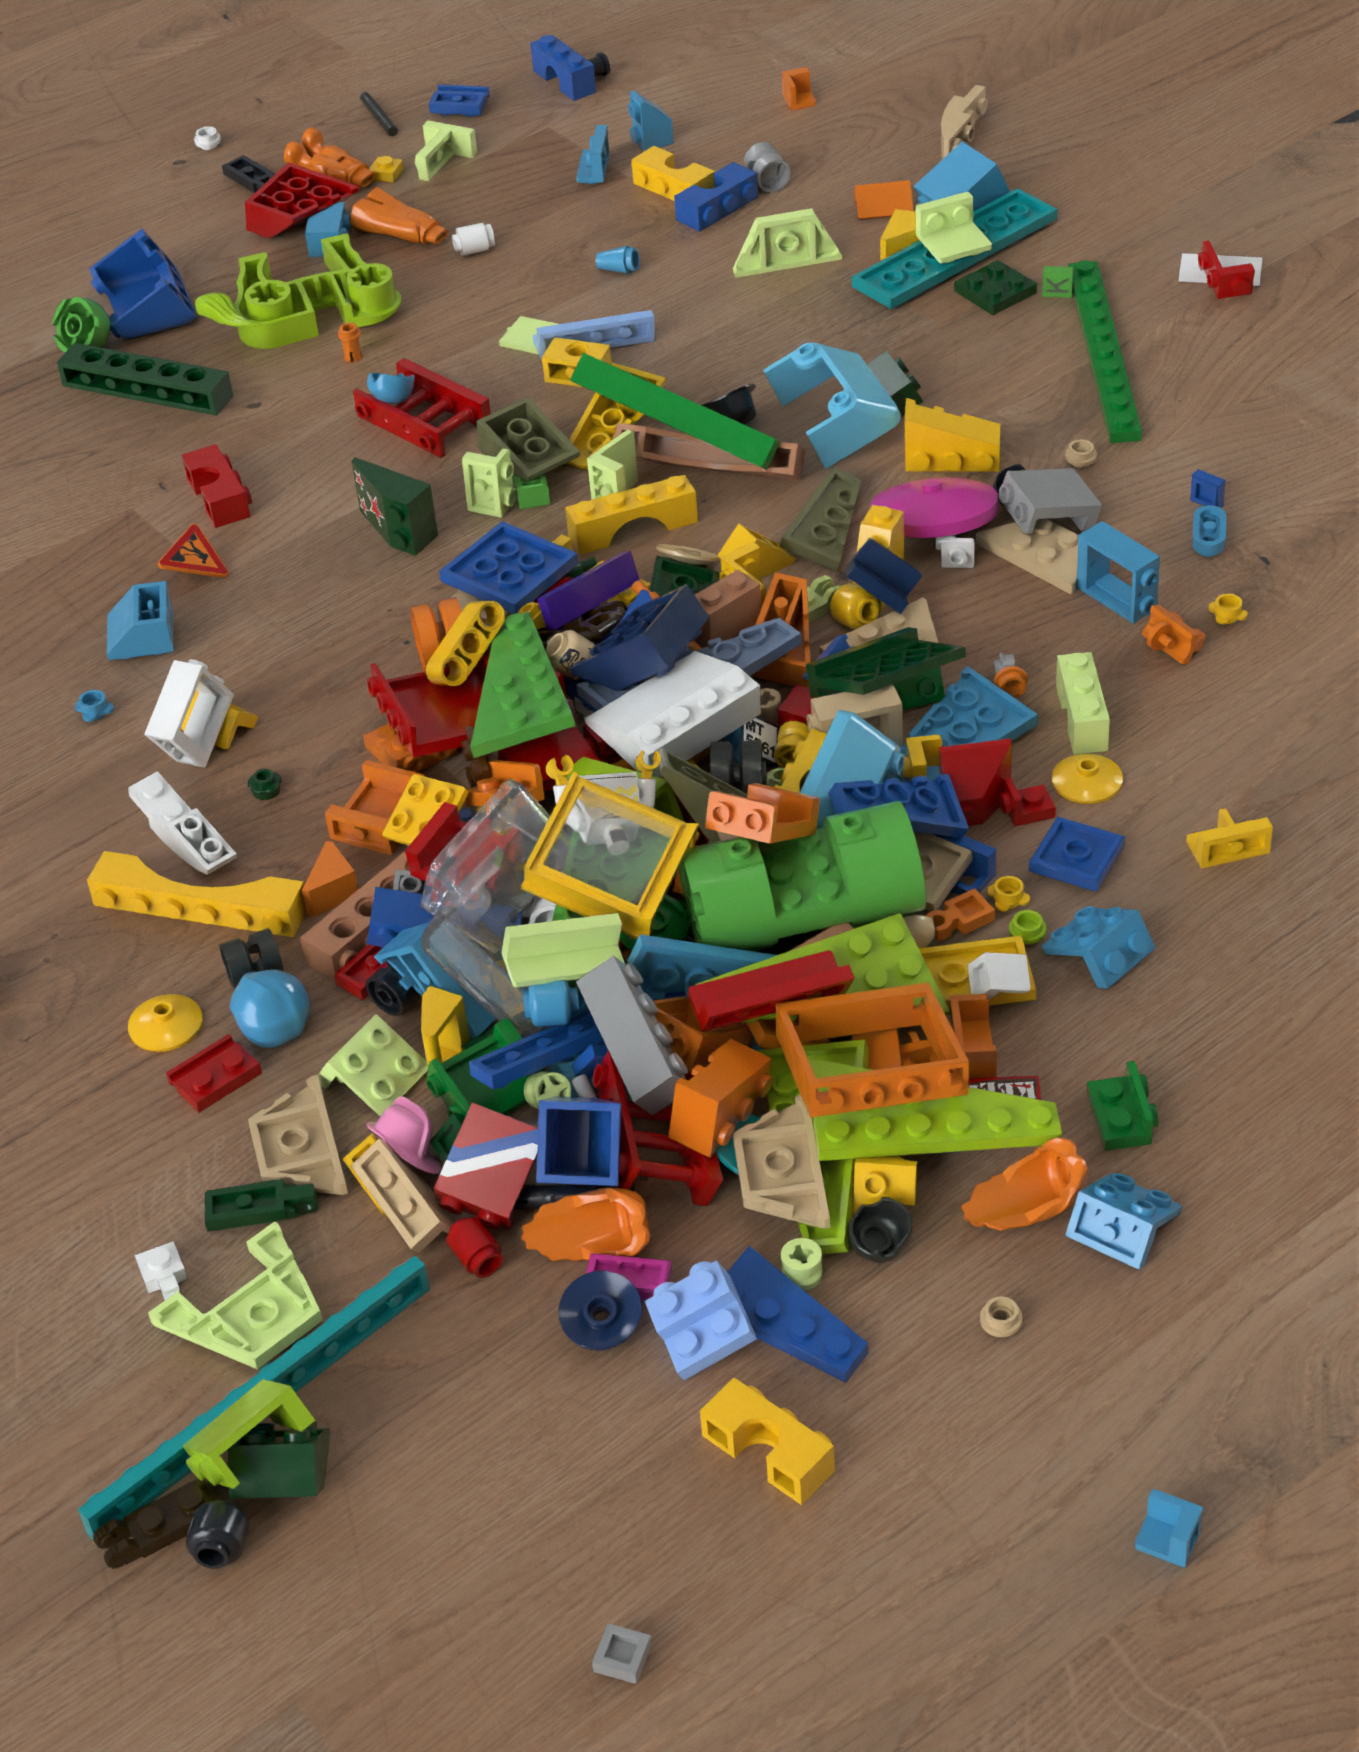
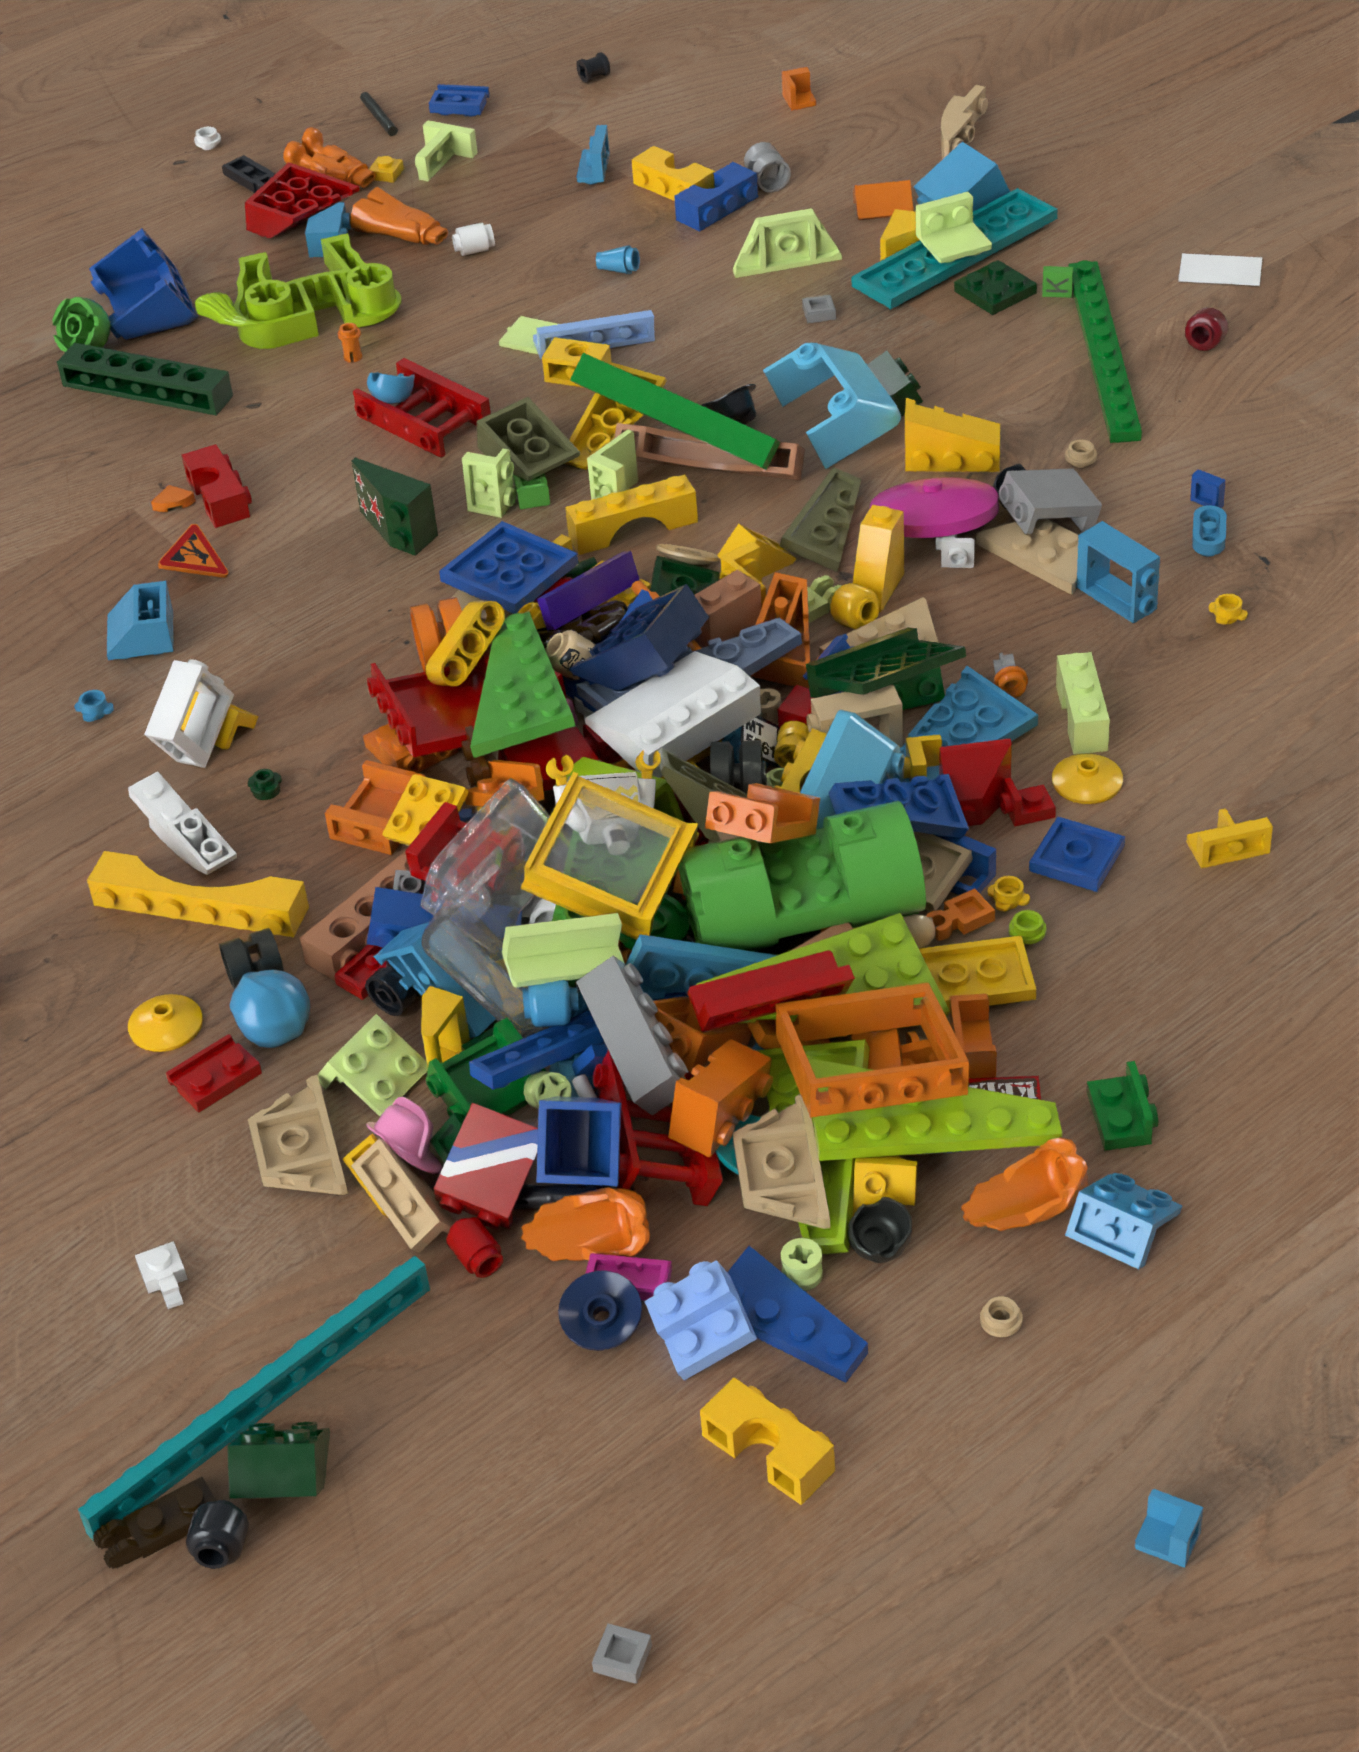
(172, 497): none -> orange tile
(255, 1319): yellowish green wing -> none
(257, 1204): dark green hinge -> none
(262, 1400): lime panel -> none
(329, 881): orange slope -> none
(555, 59): blue arch -> none
(649, 123): dark azure slope -> none
(819, 309): none -> light grey tile
(883, 574): dark blue panel -> none
(999, 973): white panel -> none
(1106, 938): dark azure bracket -> none
(1172, 635): orange hips -> none
(1206, 329): none -> dark red head
(1225, 281): red bracket -> none

